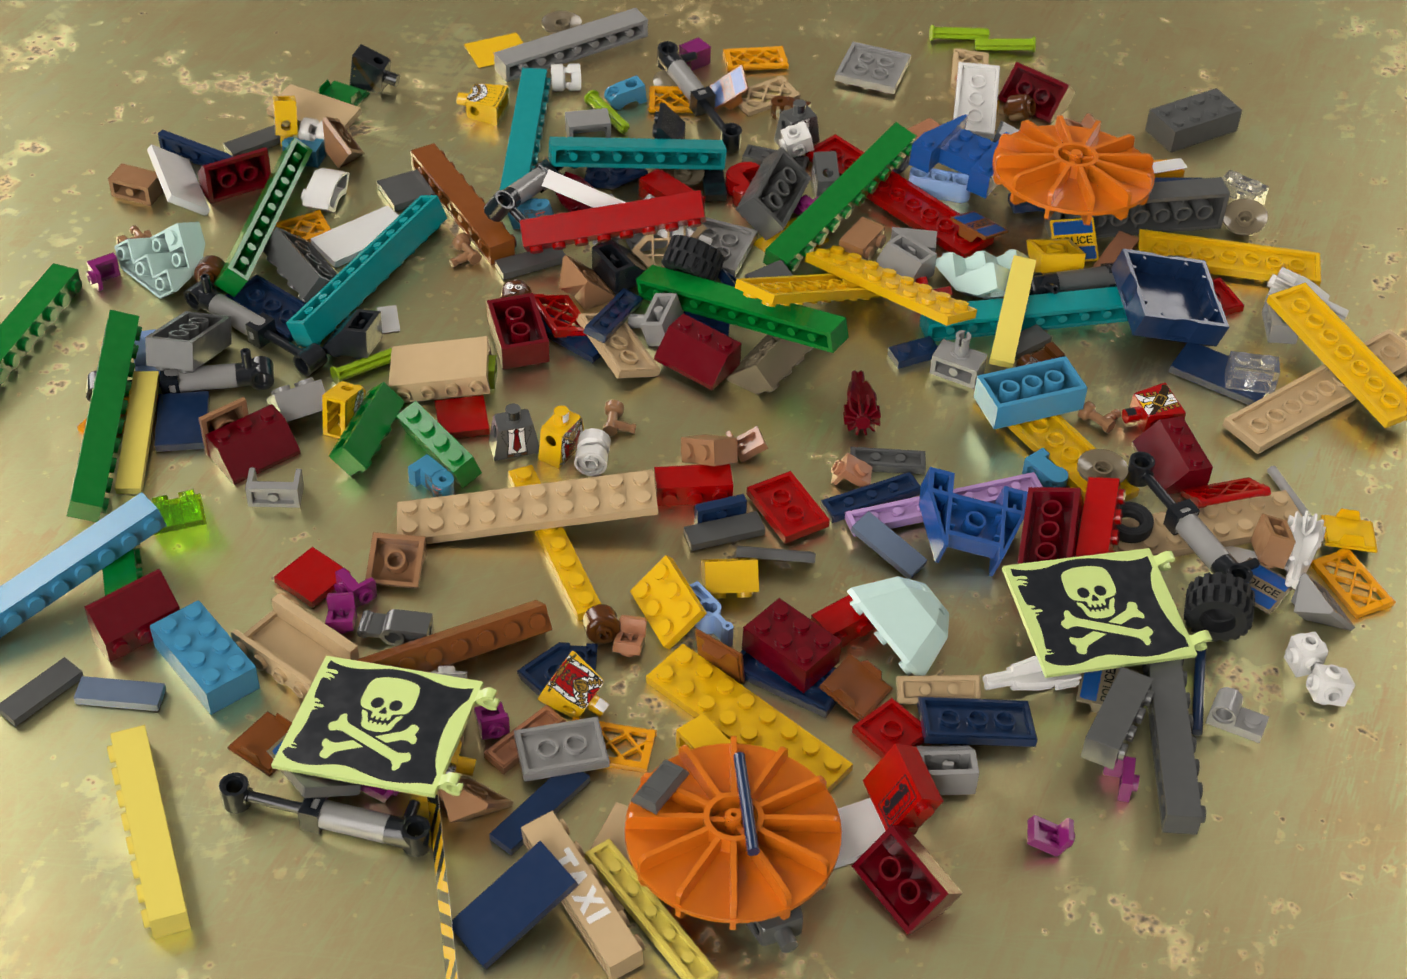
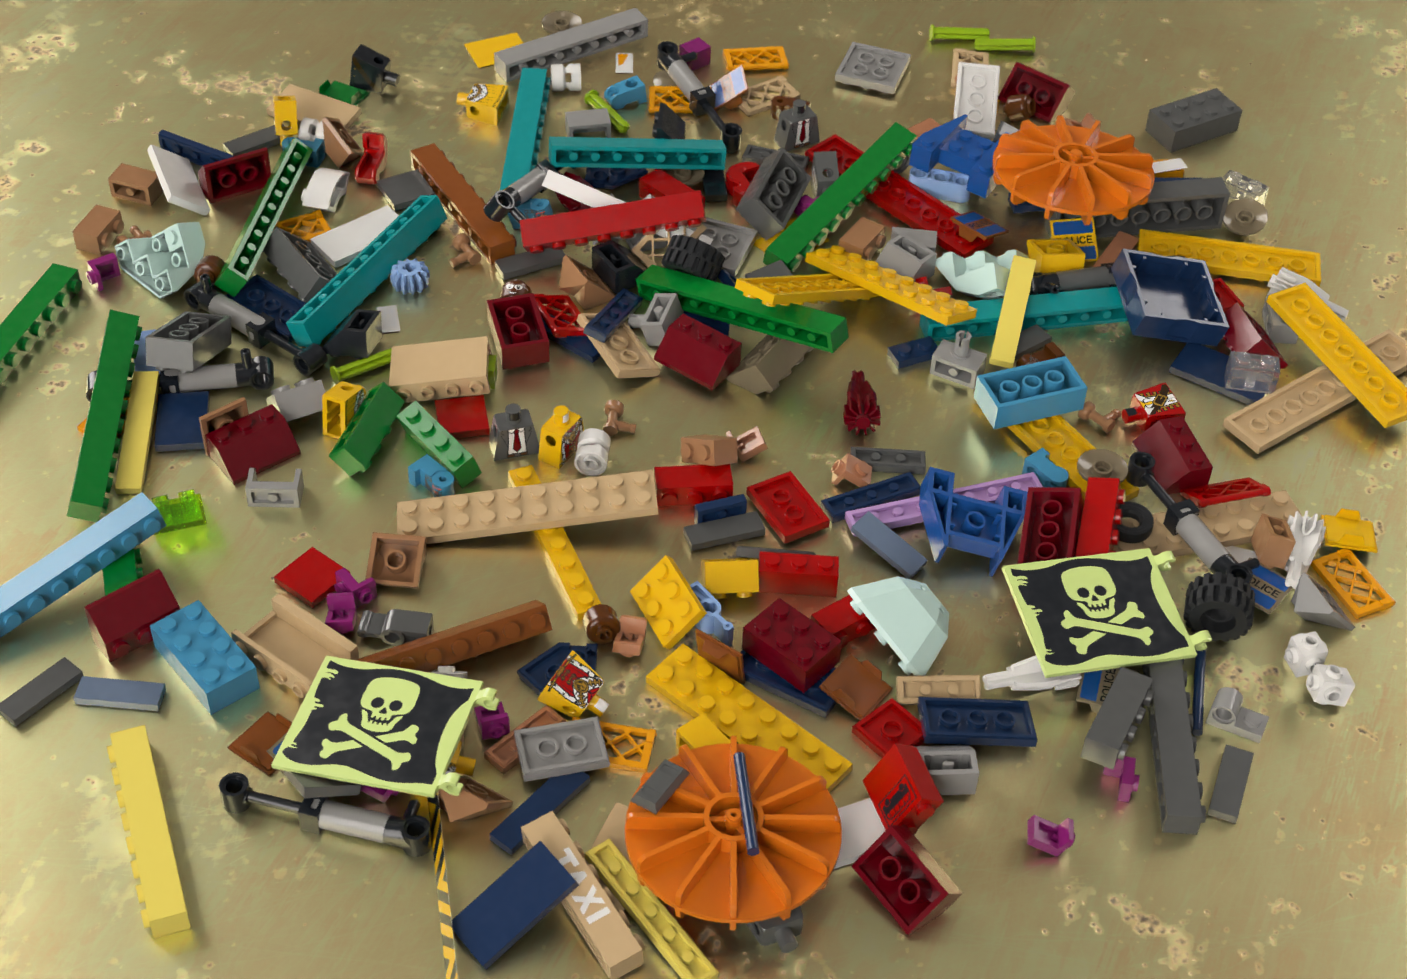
(98, 229): none -> medium nougat brick
(373, 159): none -> red animal
(409, 276): none -> light blue gear
(624, 62): none -> white sticker
(796, 139): white brick -> none
(798, 574): none -> red brick
(1230, 784): none -> dark grey tile
(1248, 335): none -> dark red slope
(1283, 485): light grey piece -> none

